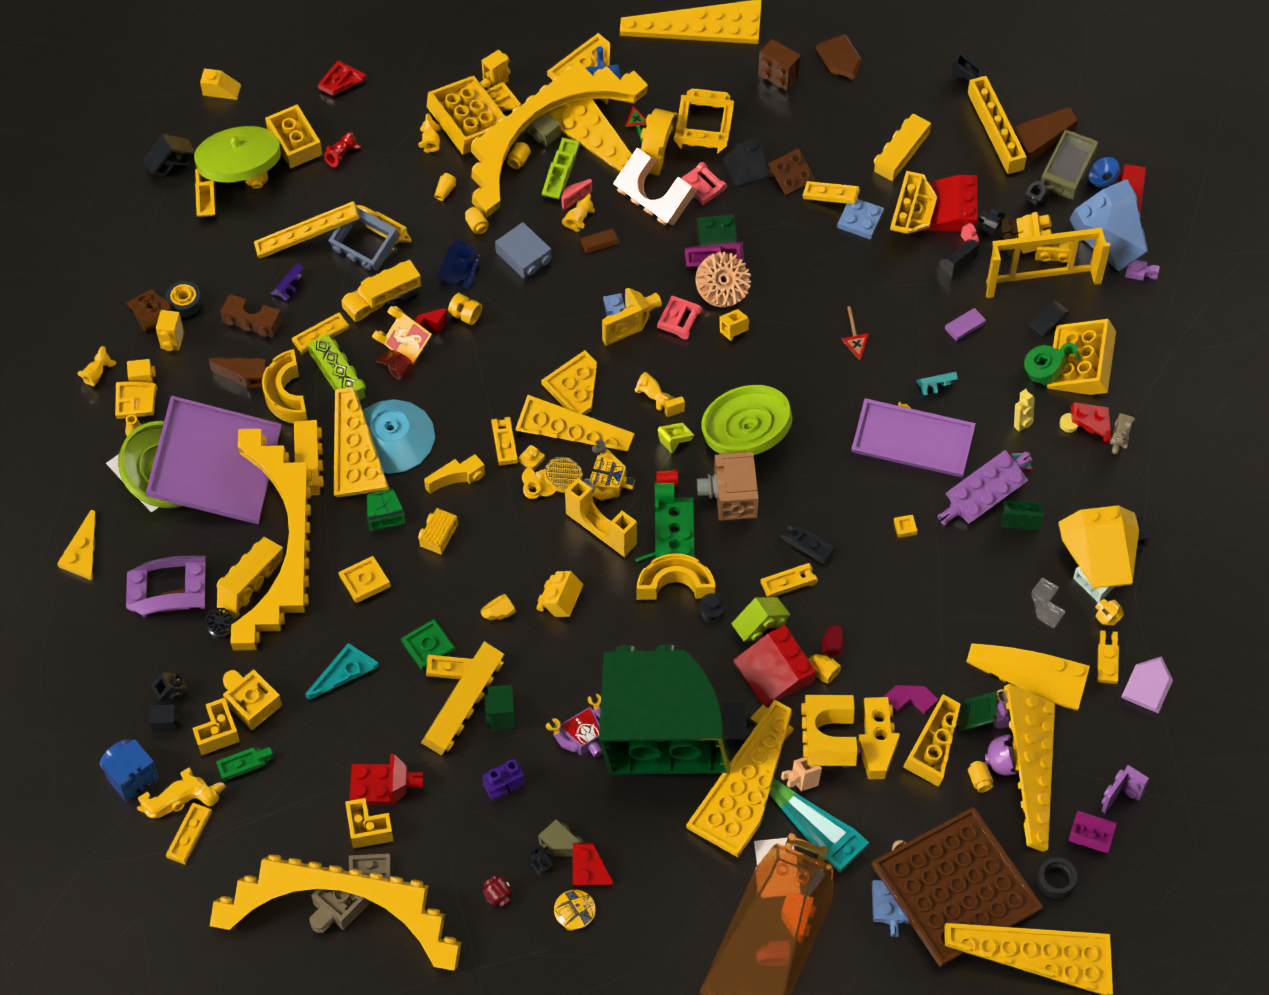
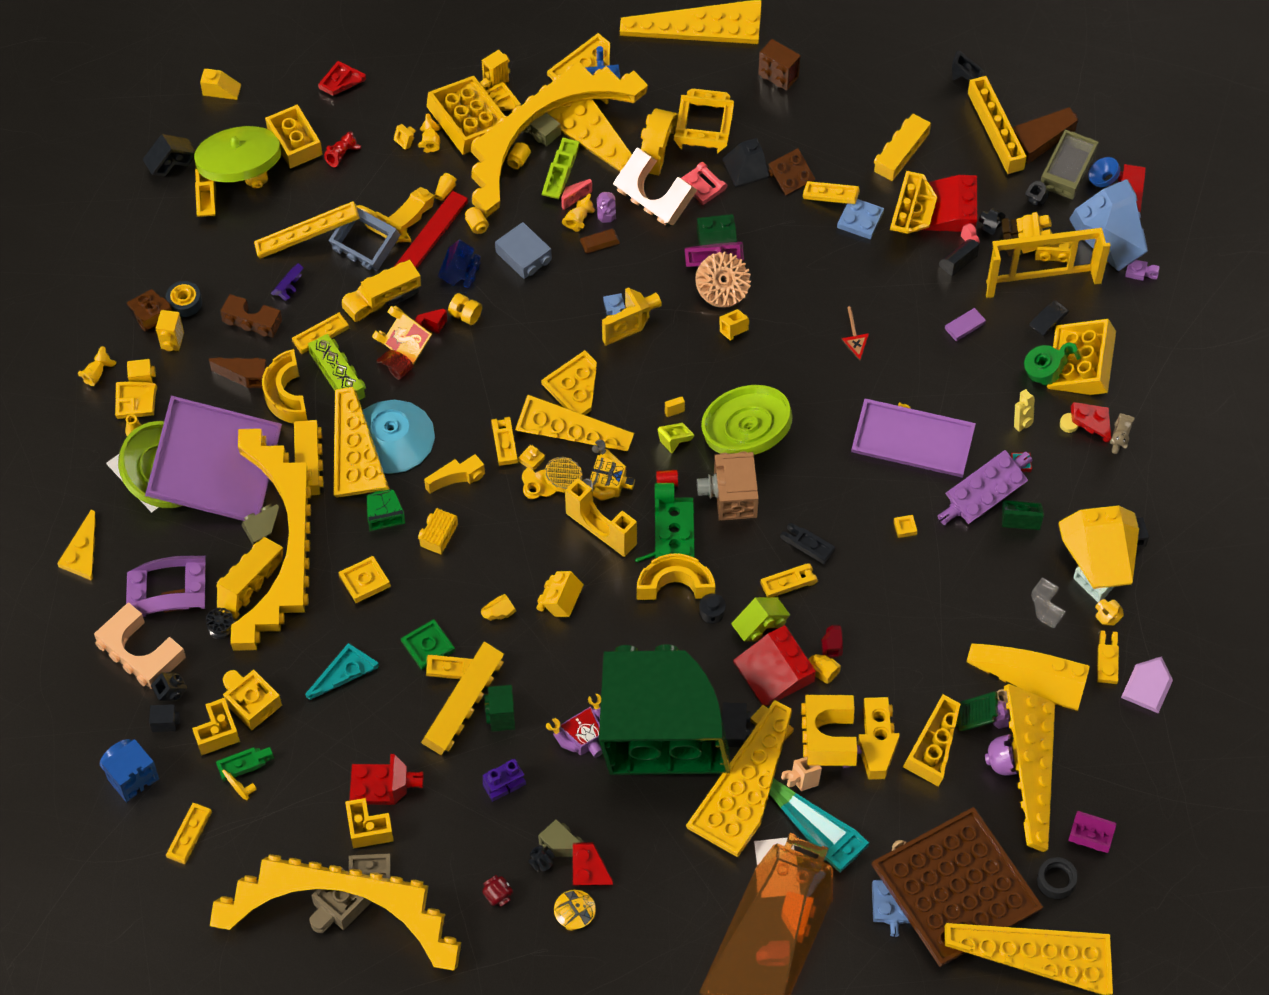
(147, 668): none -> light nougat arch
(178, 794): yellow animal -> none
(243, 792): none -> yellow bar
(261, 524): none -> olive slope
(404, 136): none -> yellow tile
(412, 209): none -> yellow slope
(434, 229): none -> red tile
(606, 207): none -> medium lavender rock
(636, 119): piece -> none
(652, 389): yellow animal -> none
(673, 315): coral plate -> none
(840, 56): reddish brown tile -> none
(917, 695): magenta tile -> none
(944, 379): teal plate -> none
(980, 776): yellow brick -> none
(1130, 782): medium lavender bracket -> none

